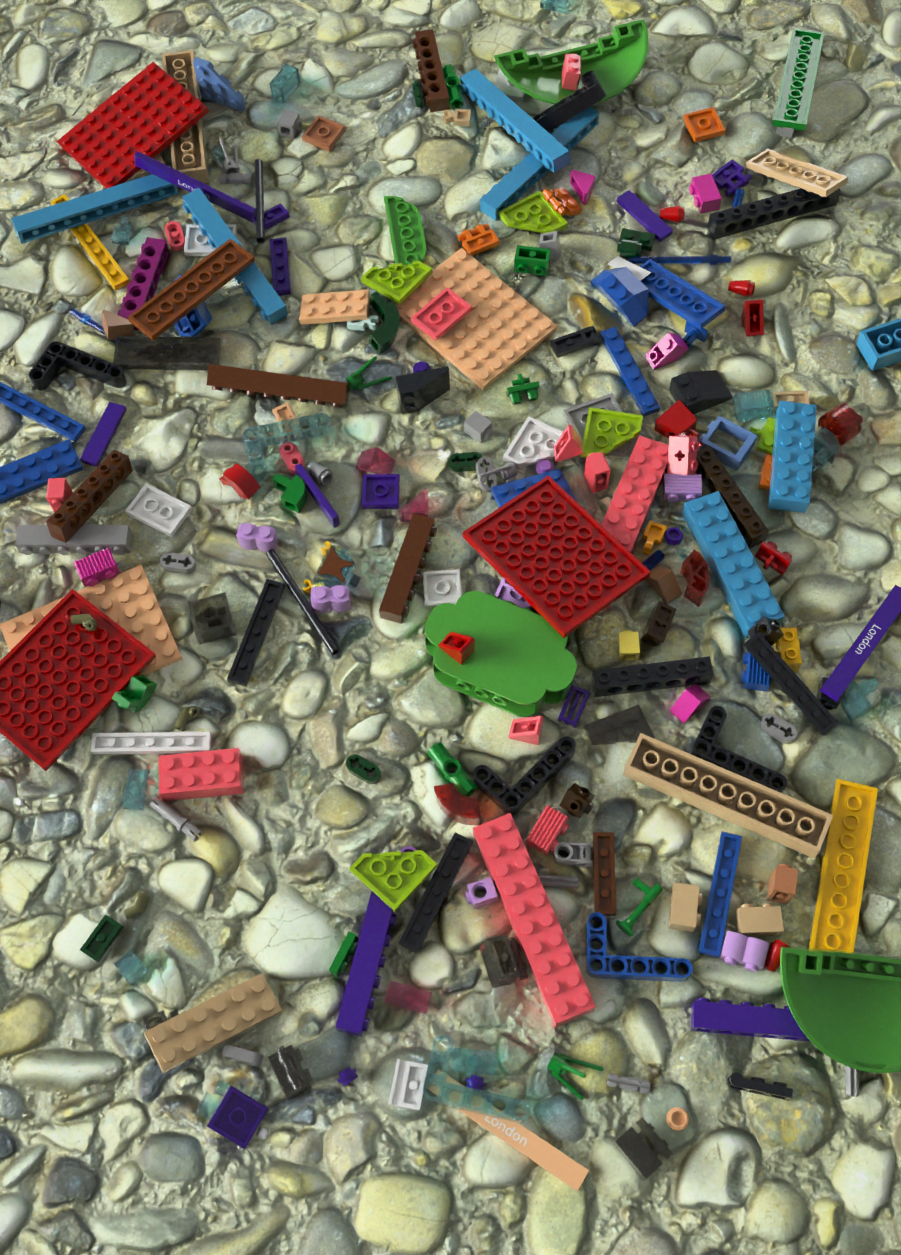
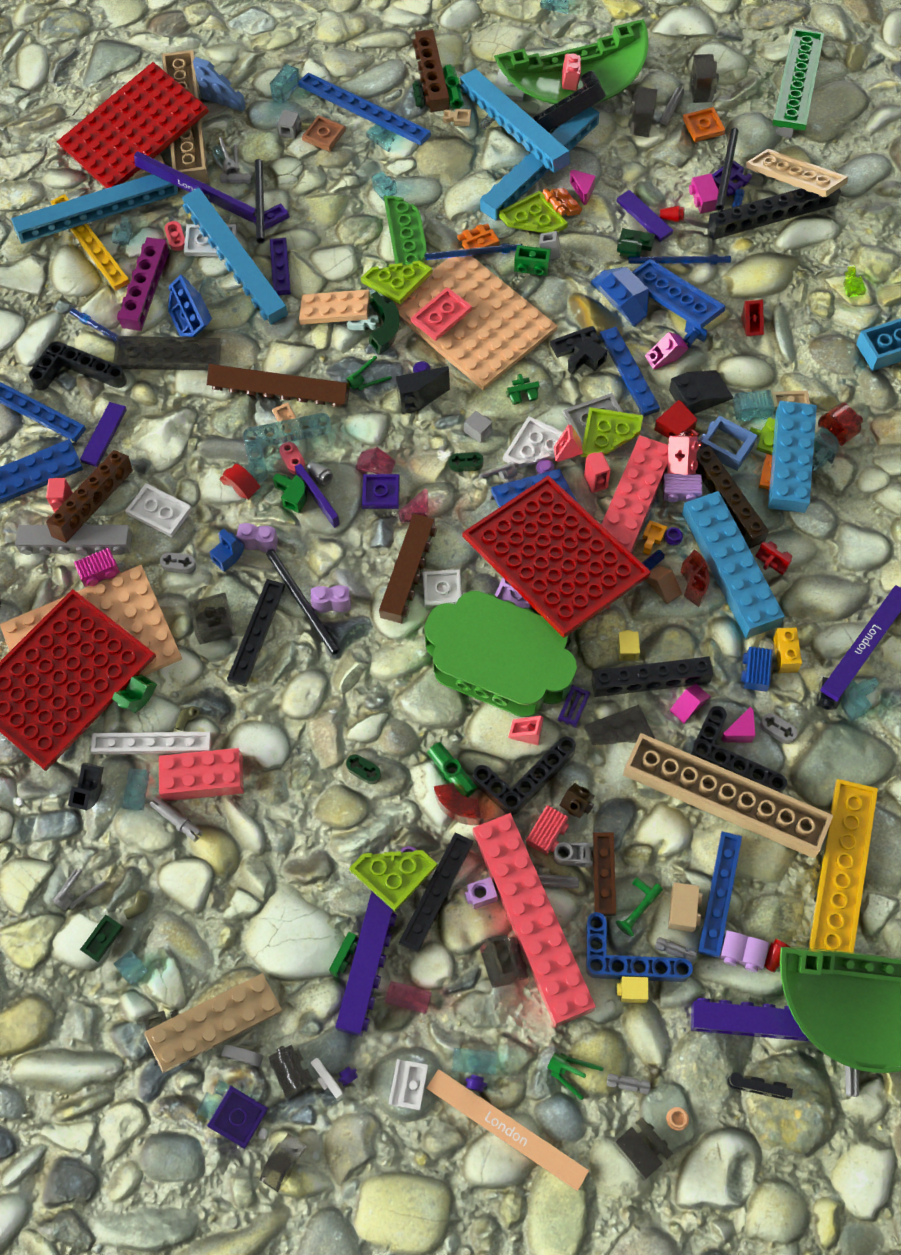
(64, 896): none -> light grey plant
(85, 619): olive arm -> none
(88, 789): none -> black brick
(116, 325): medium nougat slope -> none
(191, 289): dark orange plate -> none
(227, 551): none -> blue brick
(281, 1162): none -> clear smoke brick
(326, 1079): none -> white plate
(334, 569): torso -> none
(365, 109): none -> blue plate
(381, 136): none -> clear light blue wing
(383, 185): none -> clear light blue brick
(458, 646): red slope -> none
(466, 1093): clear light blue beam -> none
(491, 478): light grey beam -> none
(505, 248): none -> clear blue bar
(587, 353): none -> black brick
(633, 989): none -> light yellow brick
(639, 272): white sticker -> none
(642, 111): none -> clear smoke brick
(658, 623): dark brown hinge -> none
(670, 108): none -> light grey axle
(675, 949): none -> light grey axle
(703, 78): none -> clear smoke brick
(727, 169): none -> black piece
(741, 730): none -> dark pink slope
(742, 287): red cone -> none
(759, 921): tan brick -> none
(768, 629): black brick -> none
(782, 884): nougat brick -> none
(790, 683): black plate -> none
(853, 285): none -> clear neon green plate

